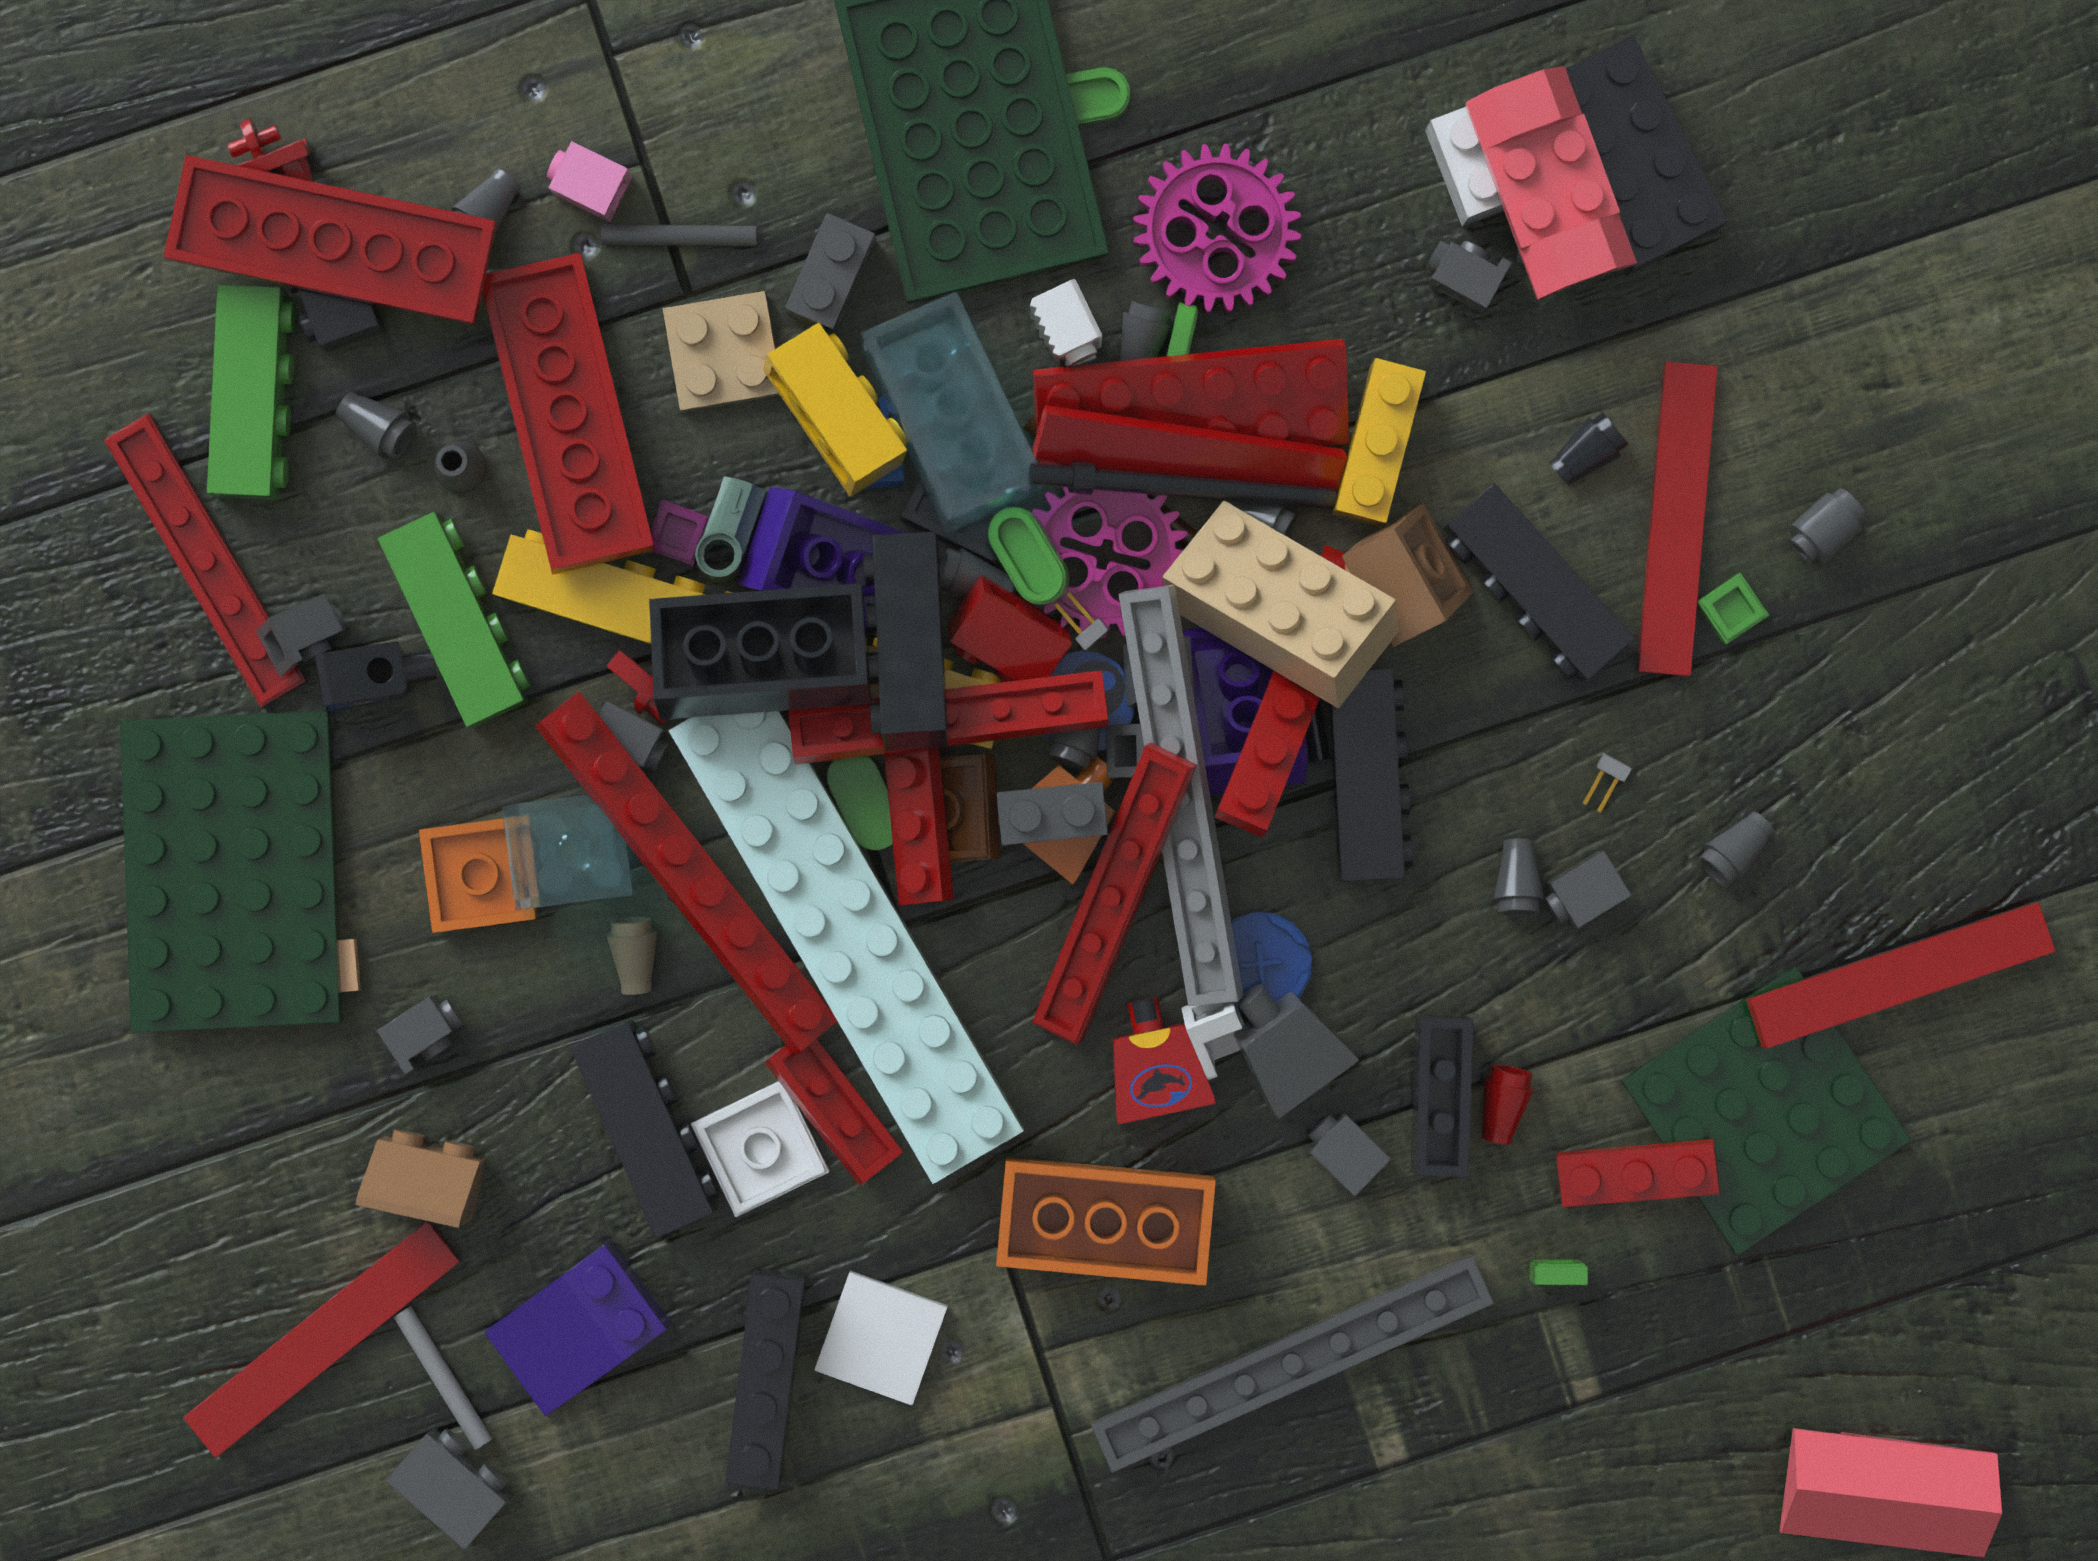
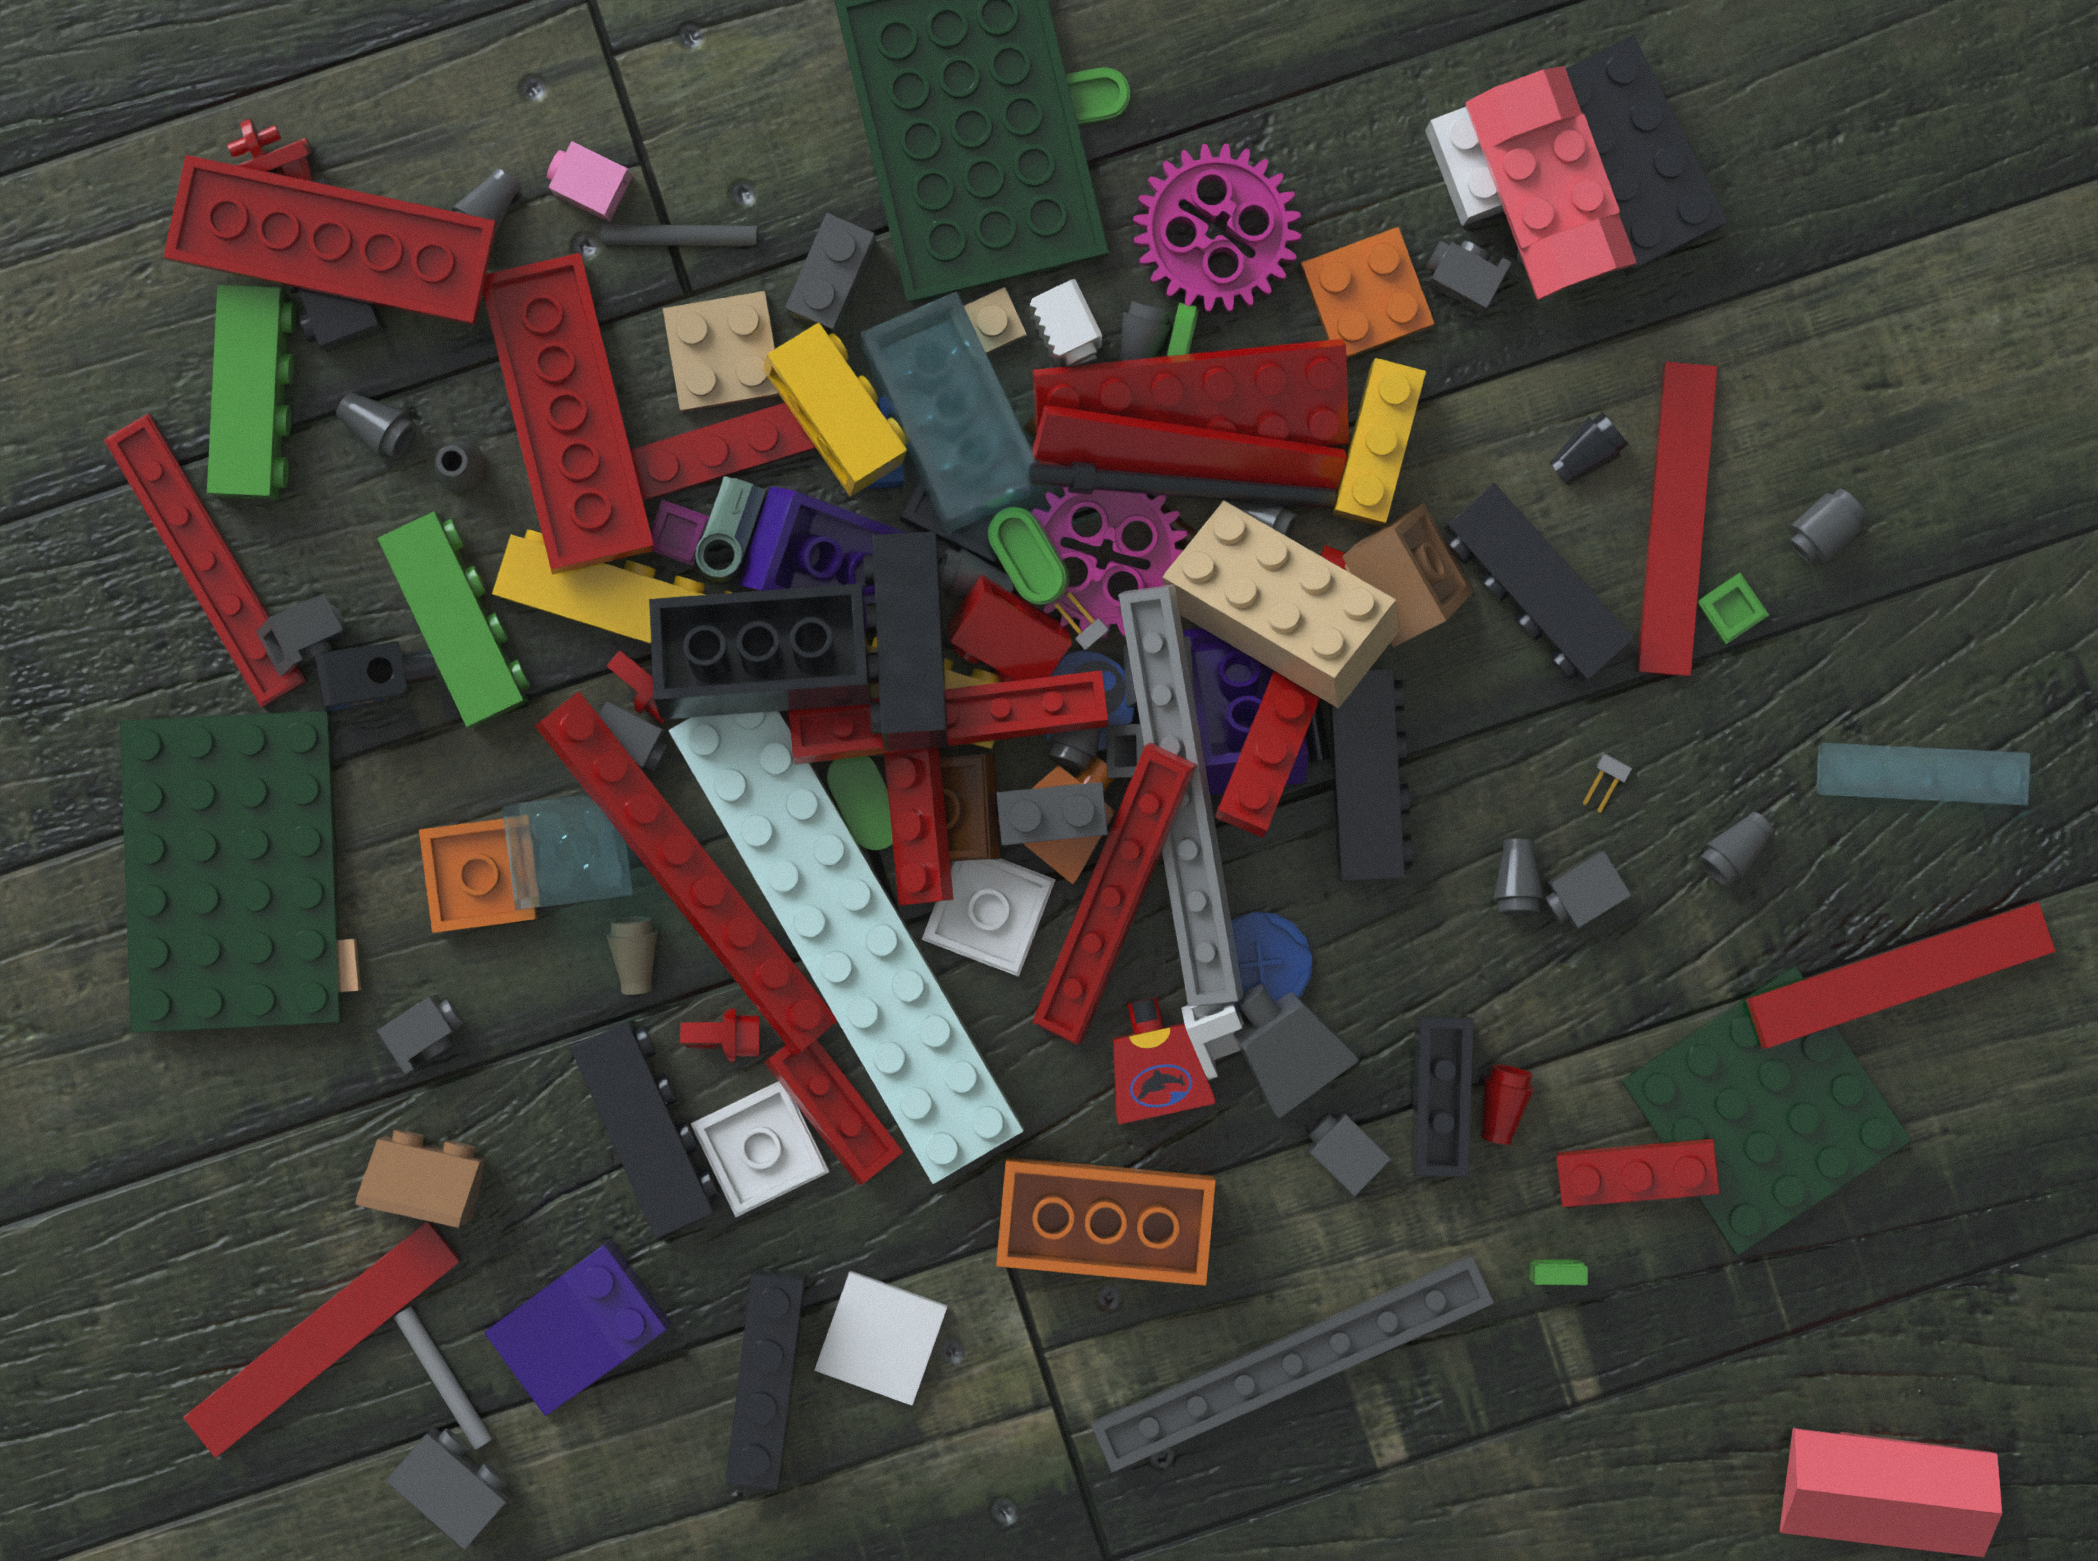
(718, 451): none -> red plate
(735, 1034): none -> red piece
(991, 912): none -> white tile
(995, 320): none -> tan plate
(1368, 292): none -> orange plate
(1923, 774): none -> clear light blue plate

